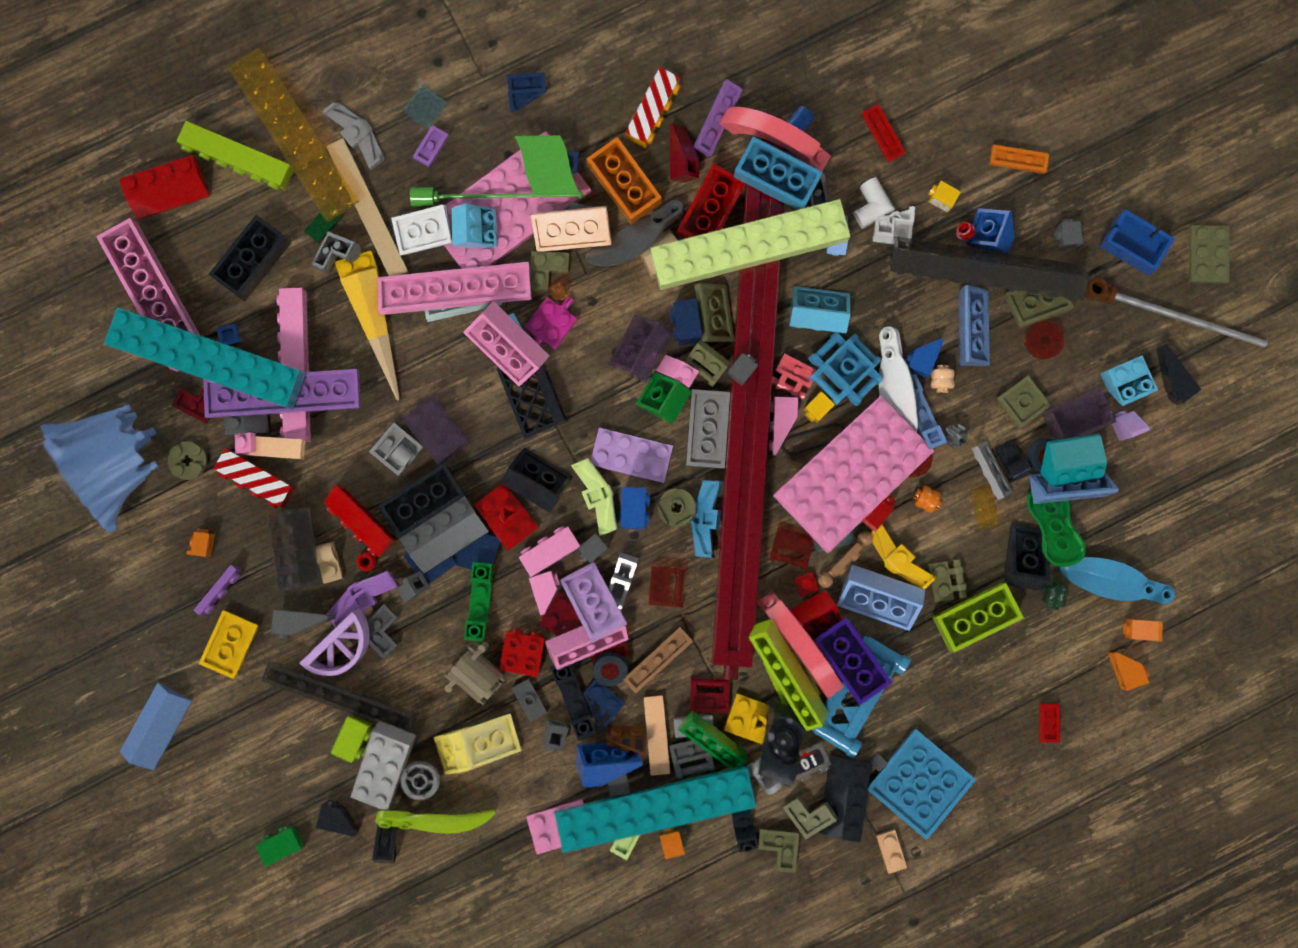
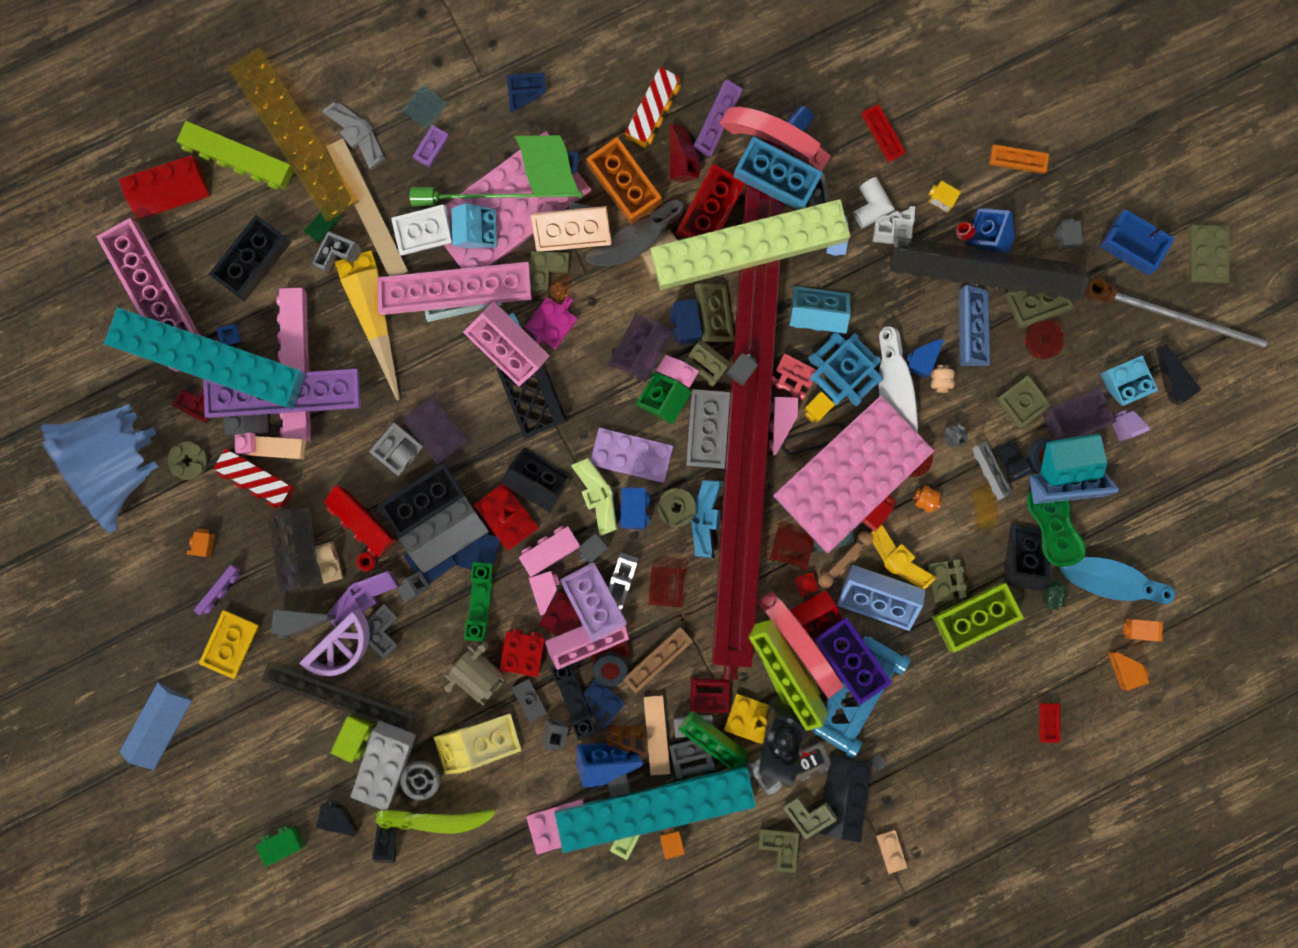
(744, 831): black slope -> none
(920, 784): dark azure plate -> none
(927, 426): medium blue slope -> none

